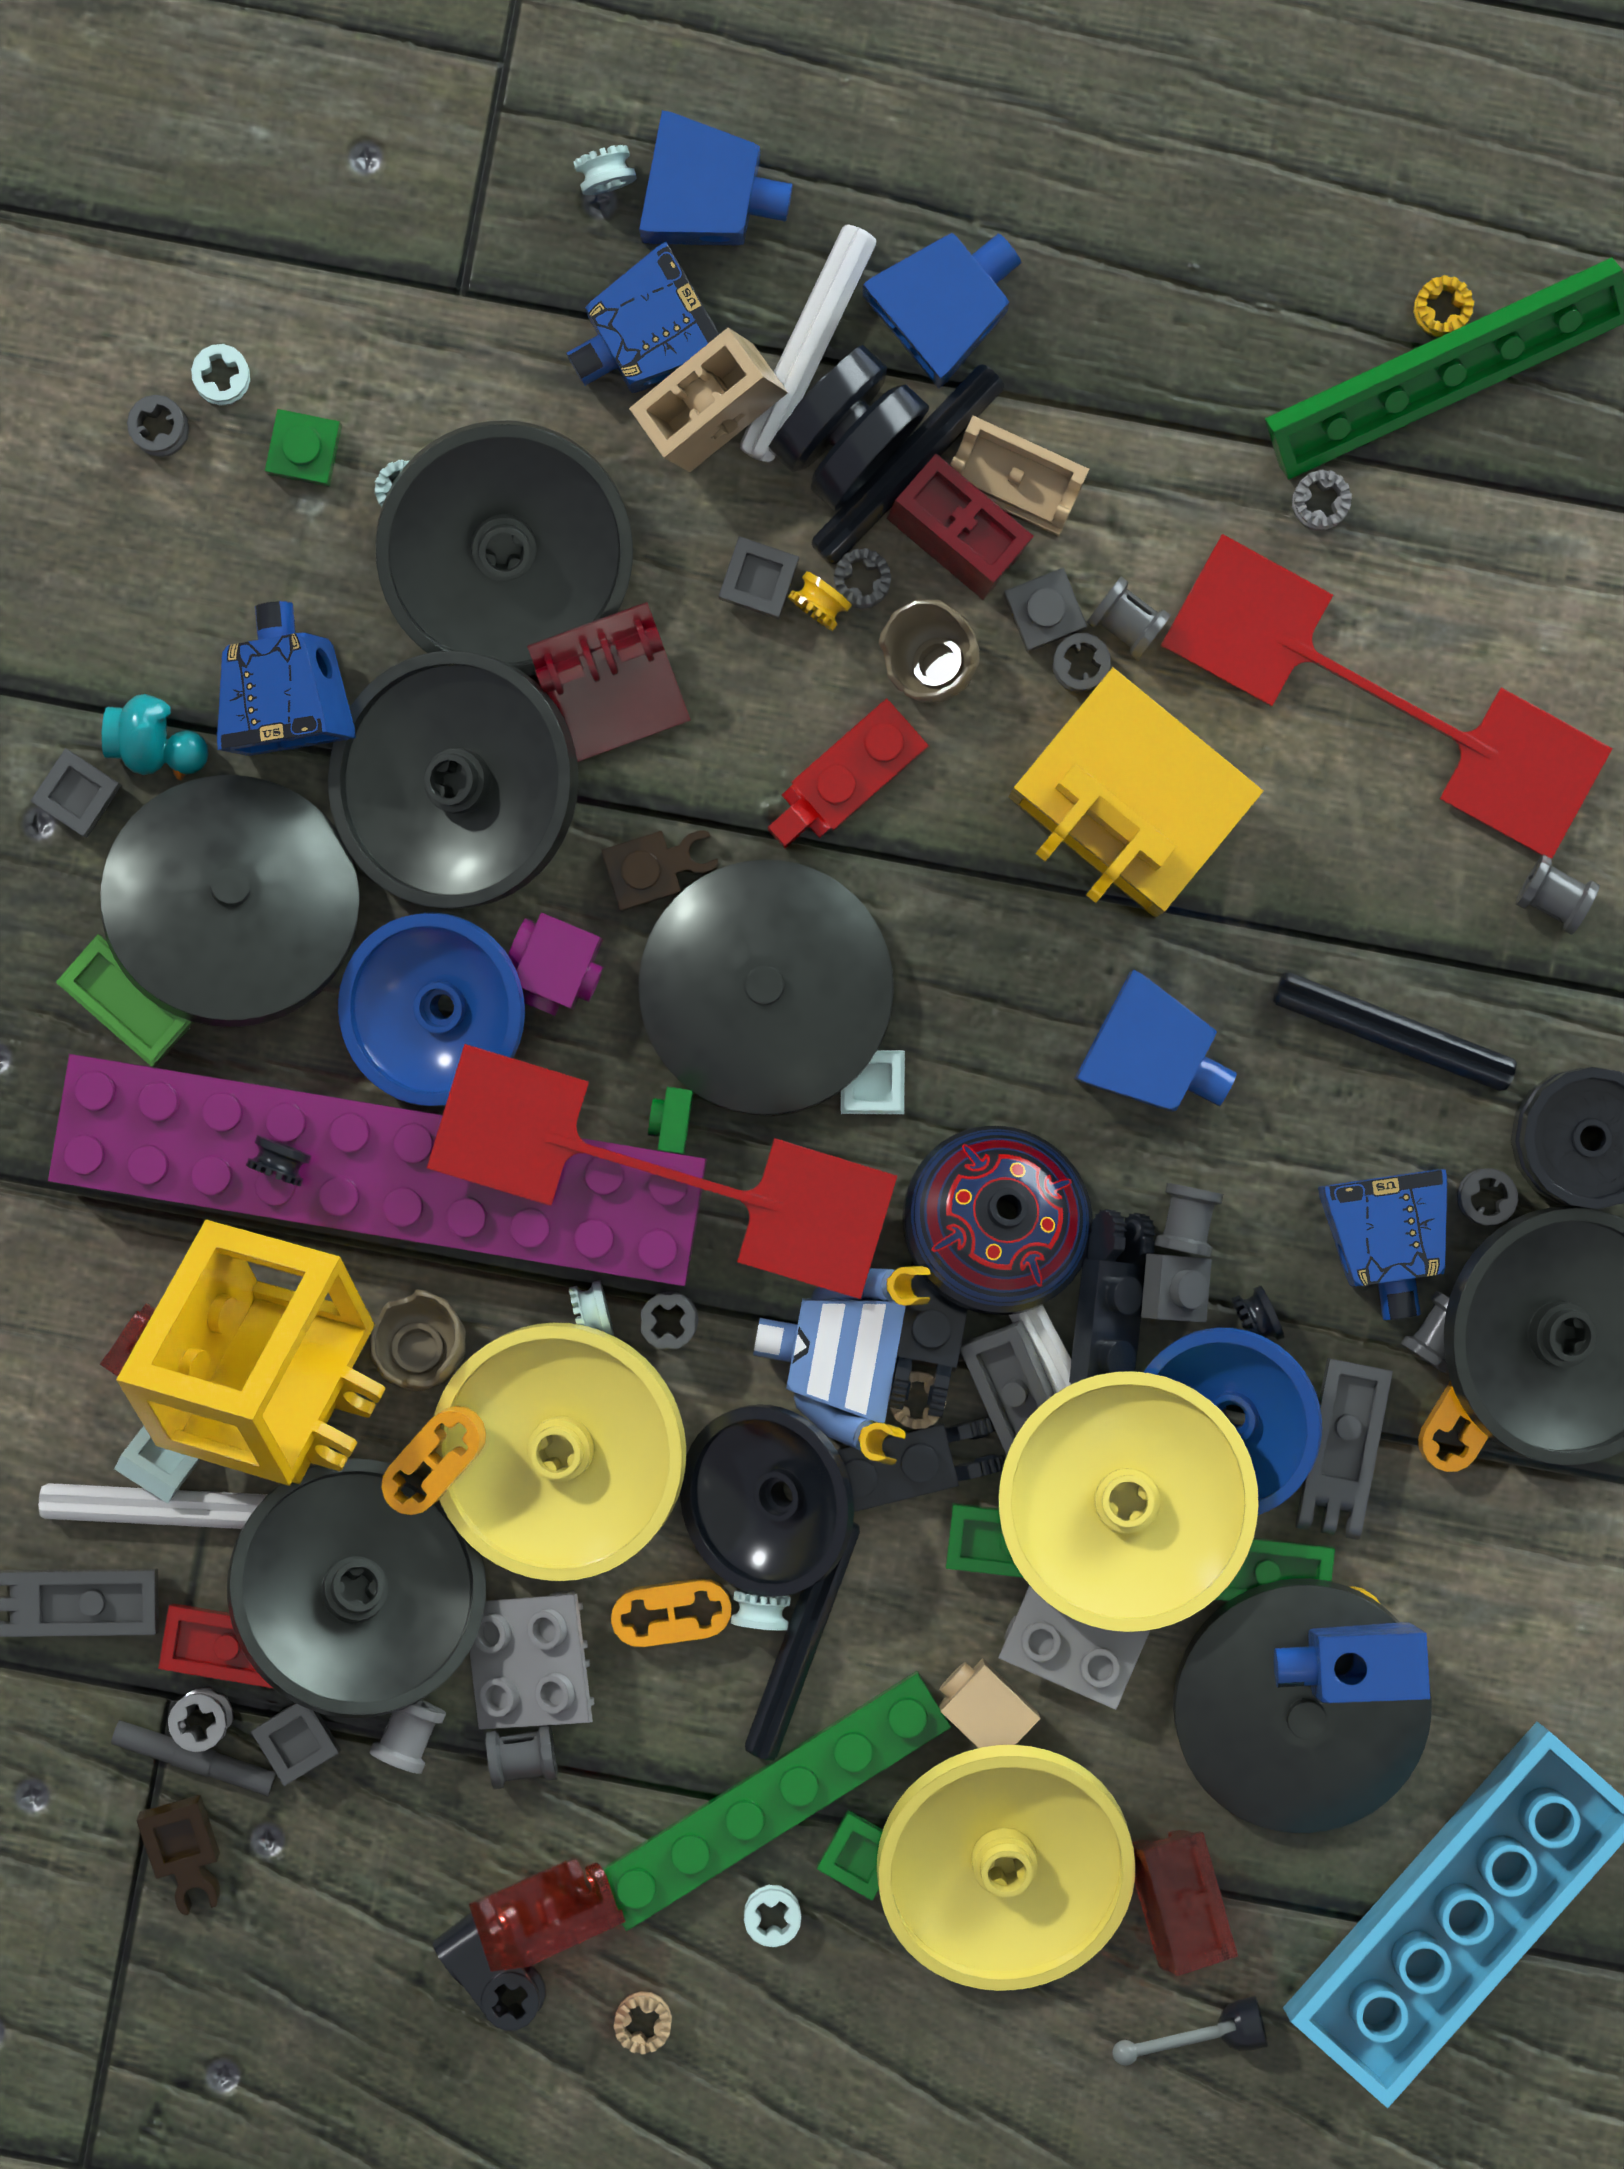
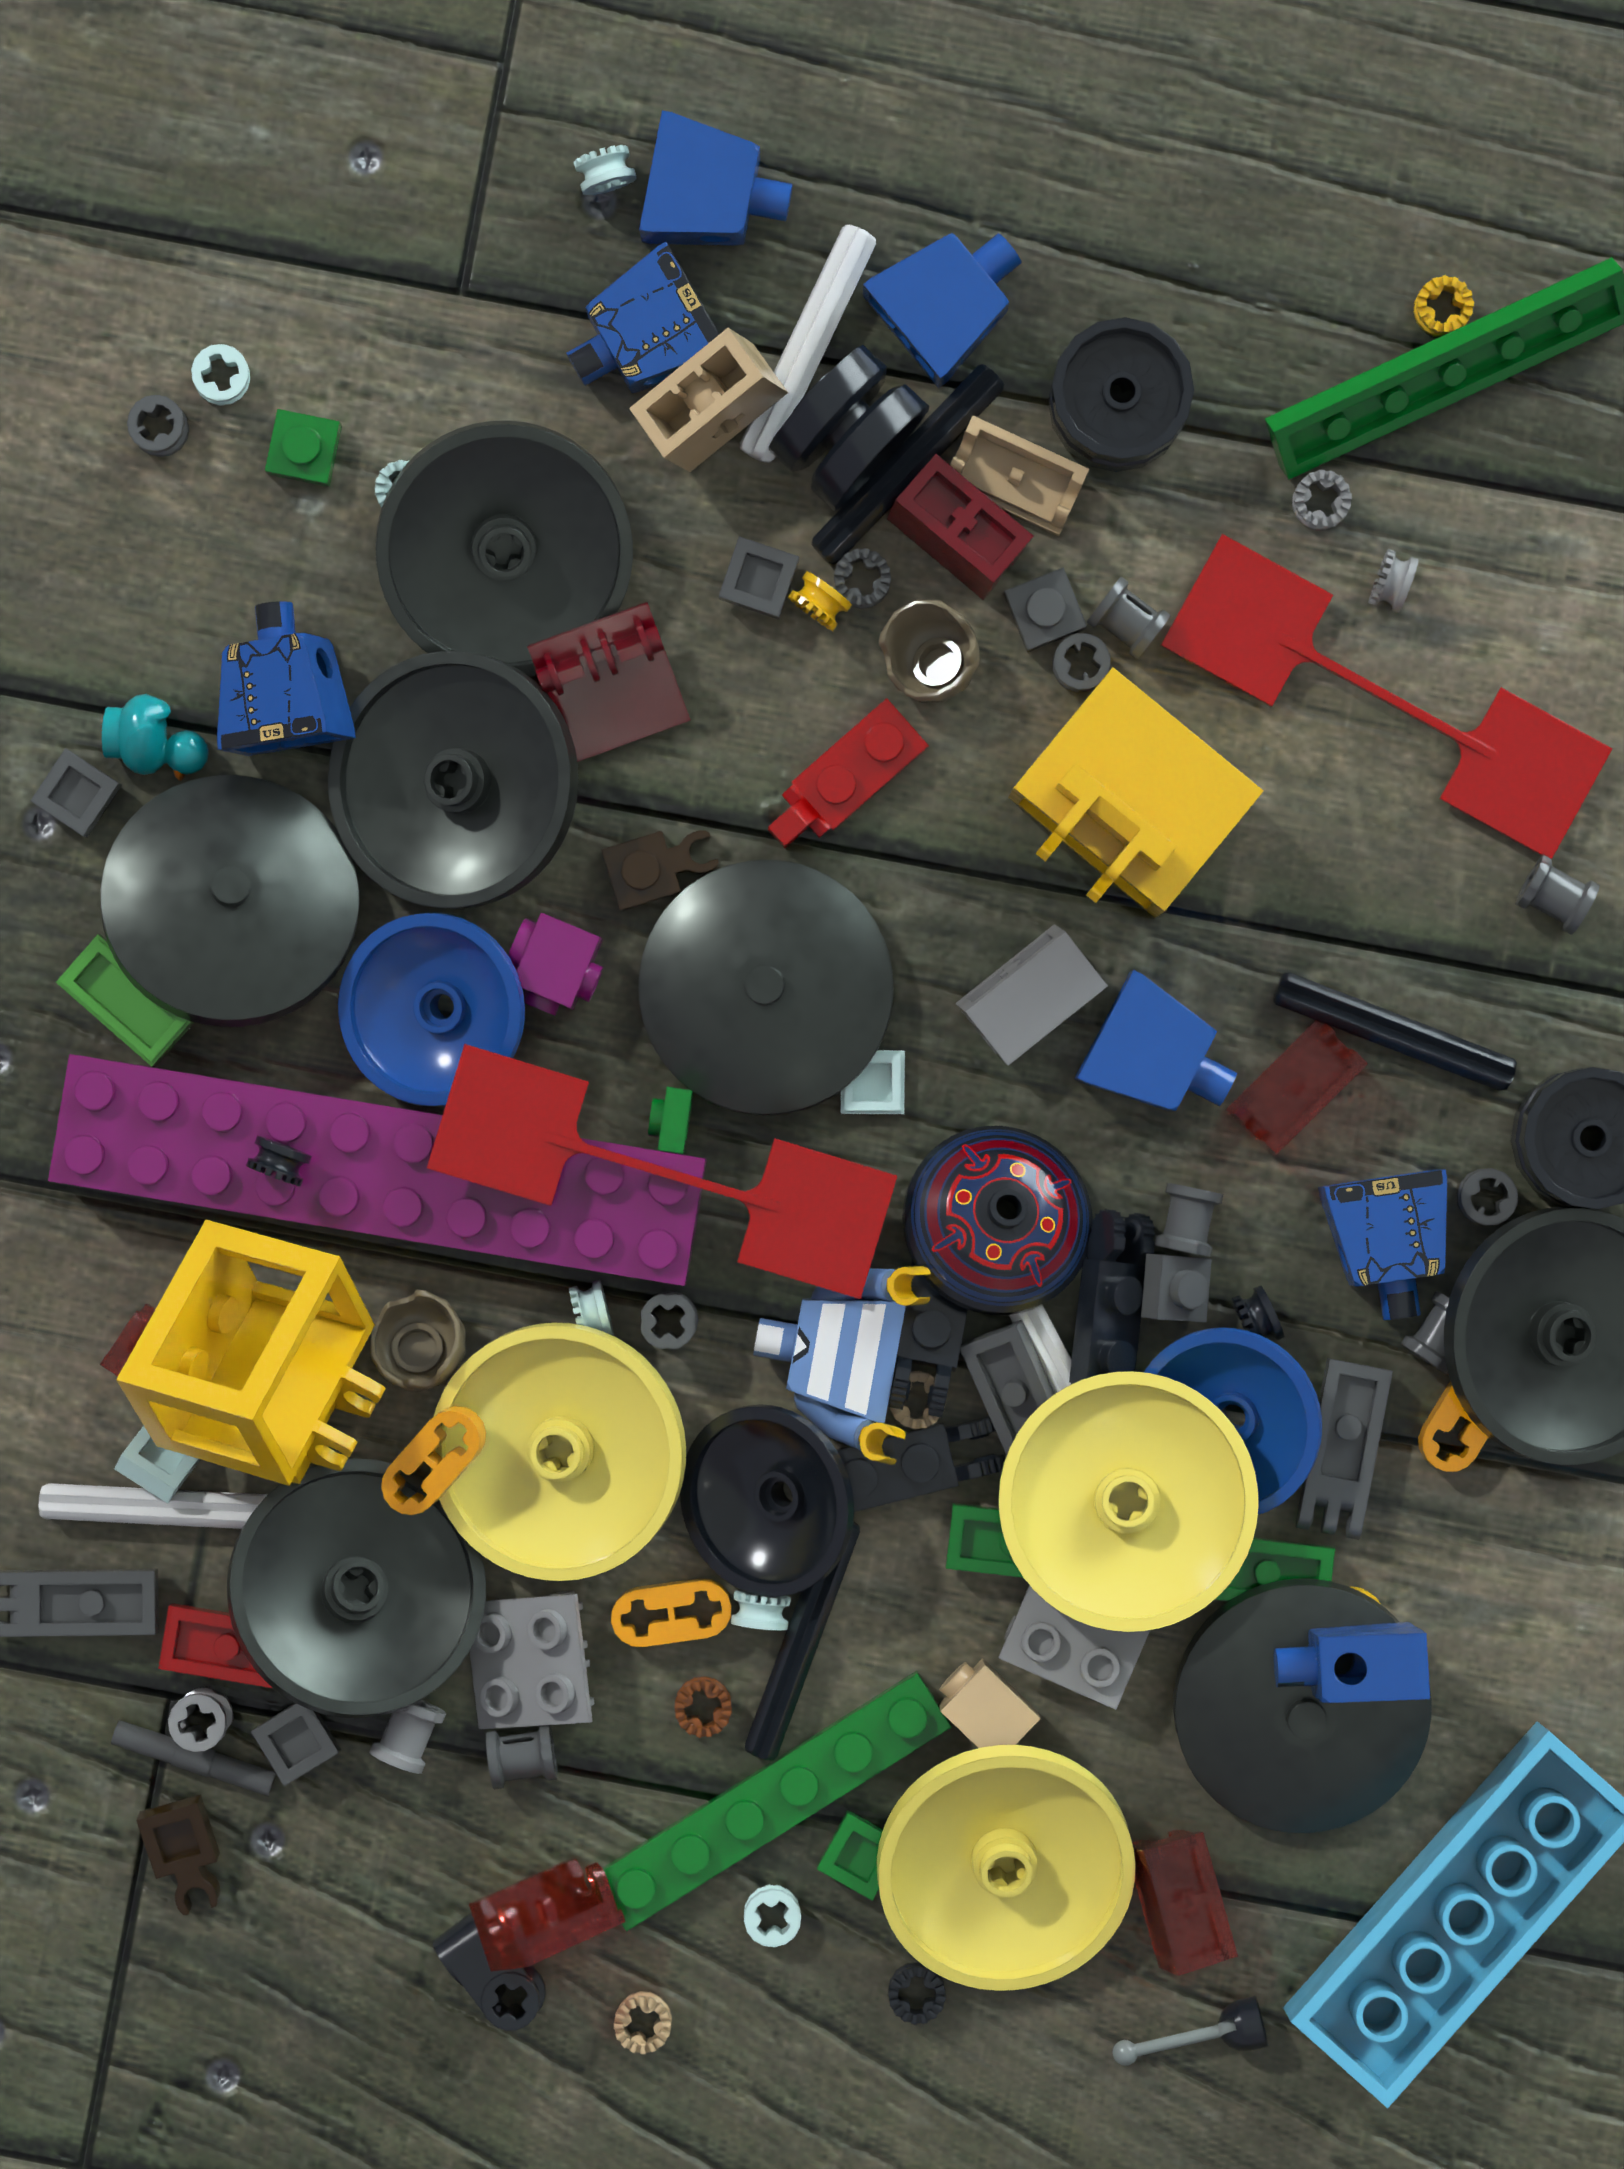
(721, 1714): none -> dark orange bush
(901, 2004): none -> black bush
(1031, 994): none -> light grey hinge
(1137, 359): none -> black wheel
(1296, 1087): none -> clear red hinge
(1395, 581): none -> light grey bush

